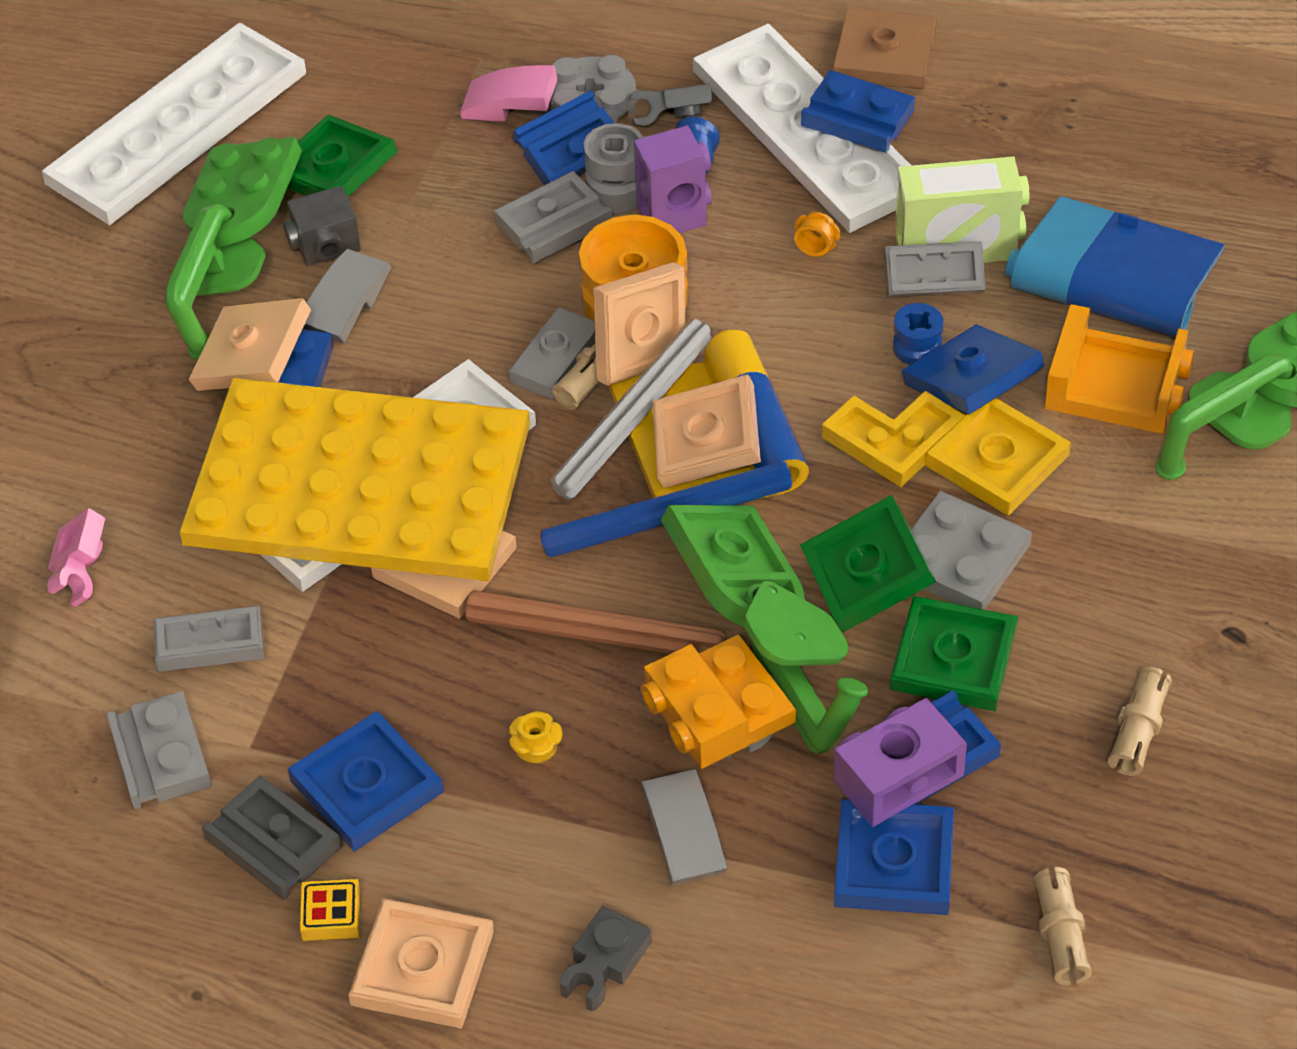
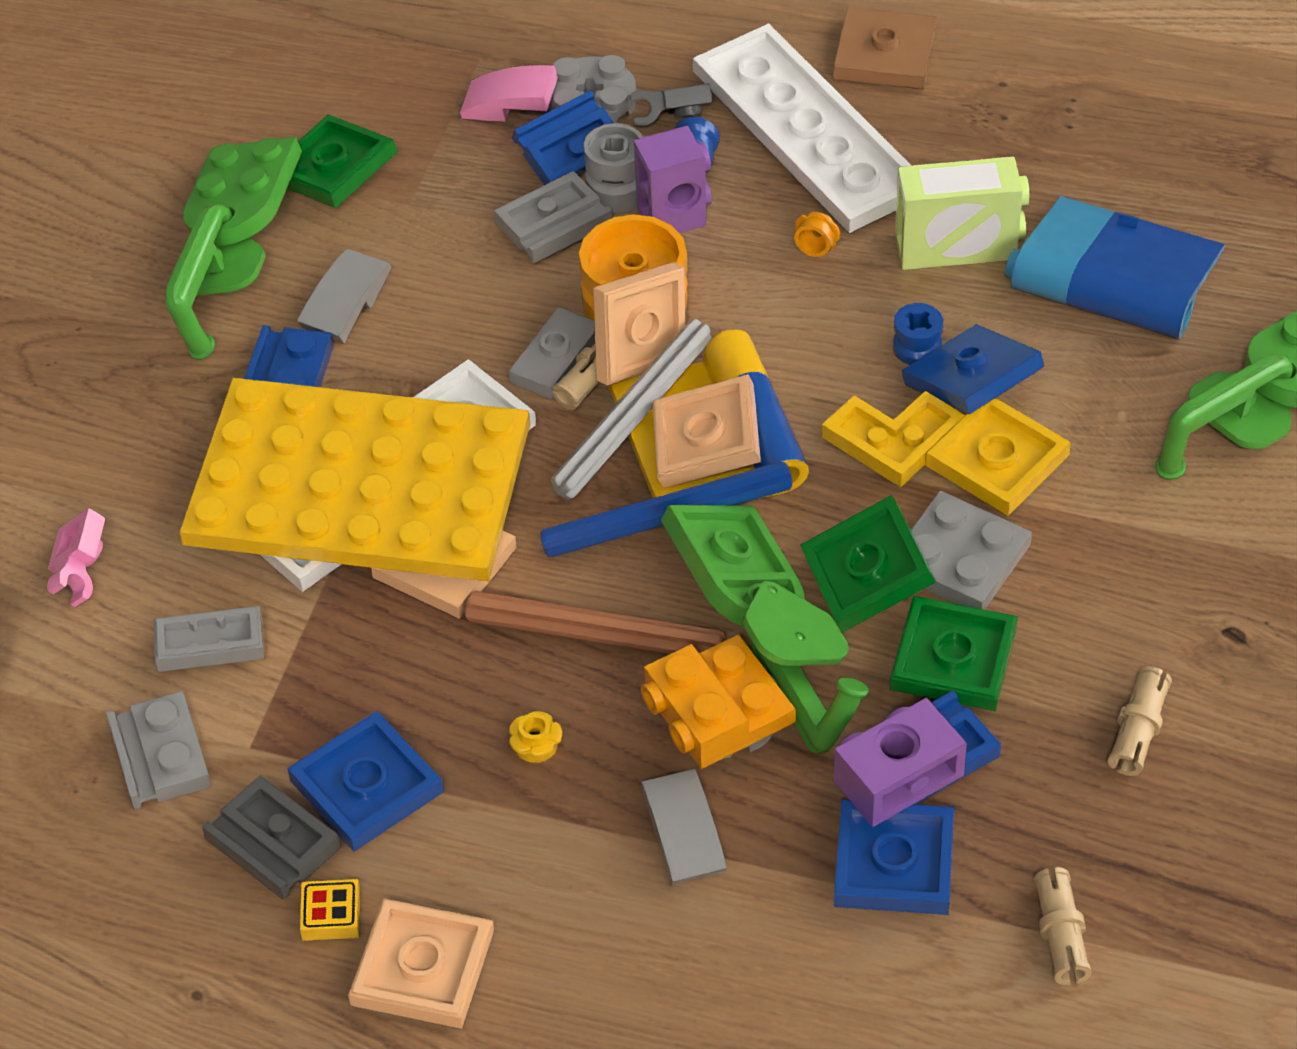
(173, 123): white plate -> none
(250, 343): light nougat plate -> none
(322, 226): flat silver brick -> none
(604, 951): dark grey plate -> none
(858, 111): blue plate -> none
(934, 269): light grey plate -> none
(1116, 375): light orange panel -> none

